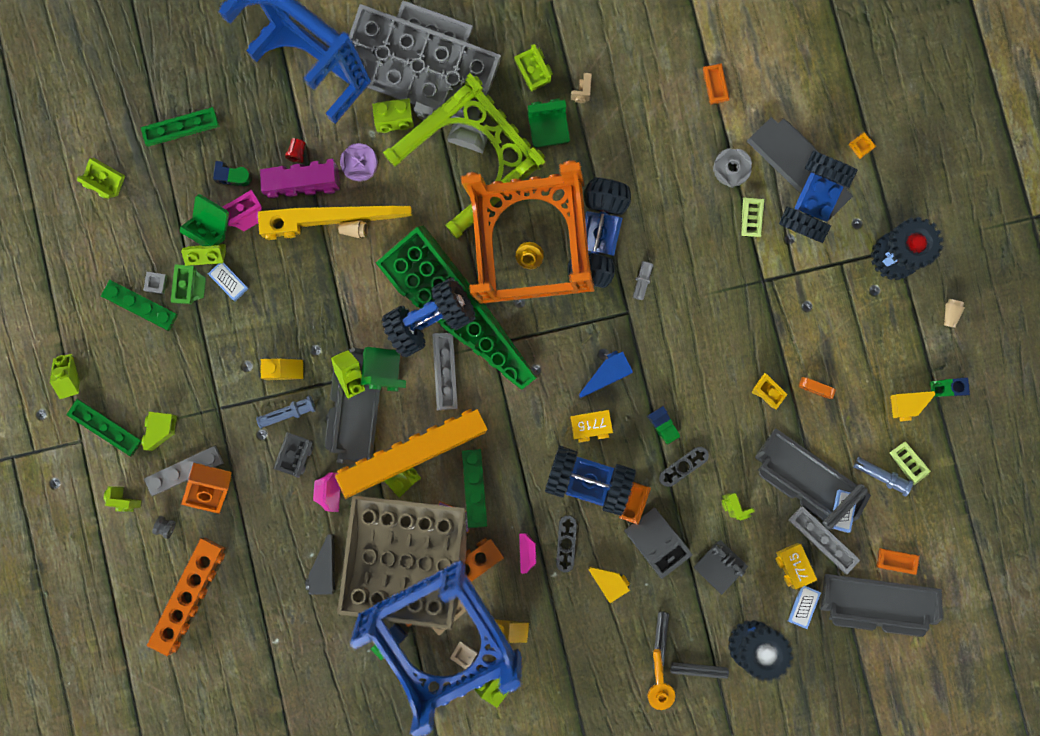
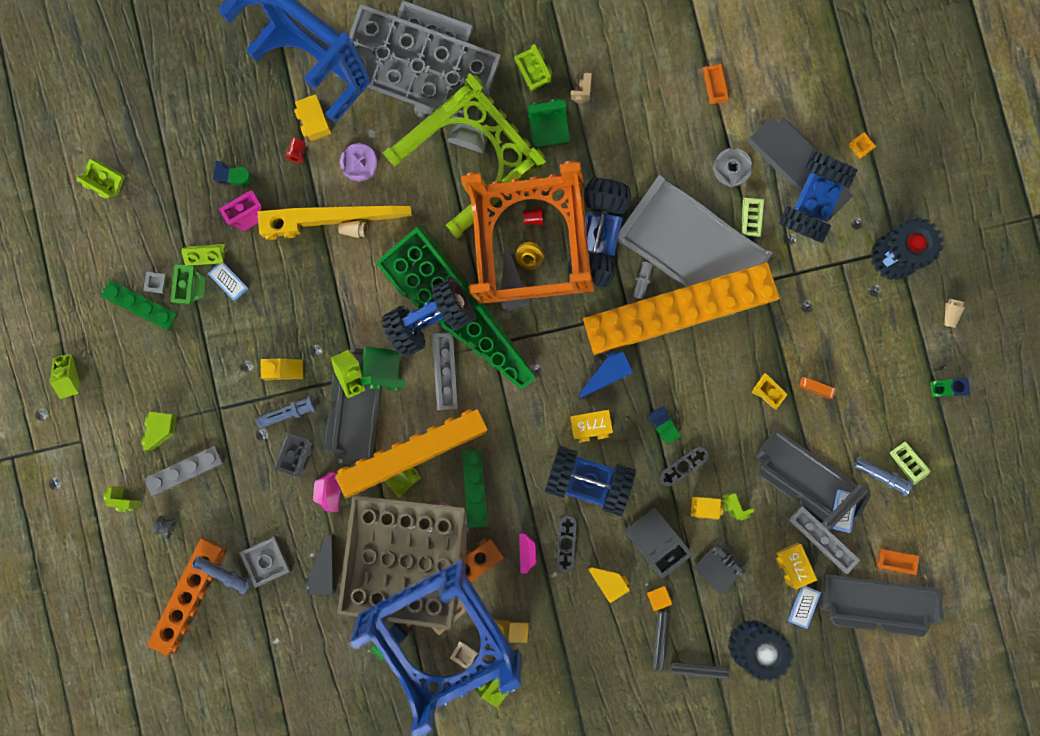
(104, 427): green plate -> none
(180, 126): green plate -> none
(206, 488): orange slope -> none
(207, 224): green bracket -> none
(229, 578): none -> sand blue pin
(265, 561): none -> light grey tile
(300, 179): magenta wedge -> none
(312, 117): none -> yellow brick
(392, 115): lime bracket -> none
(510, 281): none -> dark grey slope
(533, 216): none -> red bush
(636, 503): orange tile -> none
(659, 598): none -> light orange tile
(660, 694): light orange piece -> none
(681, 308): none -> light orange plate
(687, 237): none -> light grey panel
(706, 508): none -> yellow brick
(910, 404): yellow slope -> none

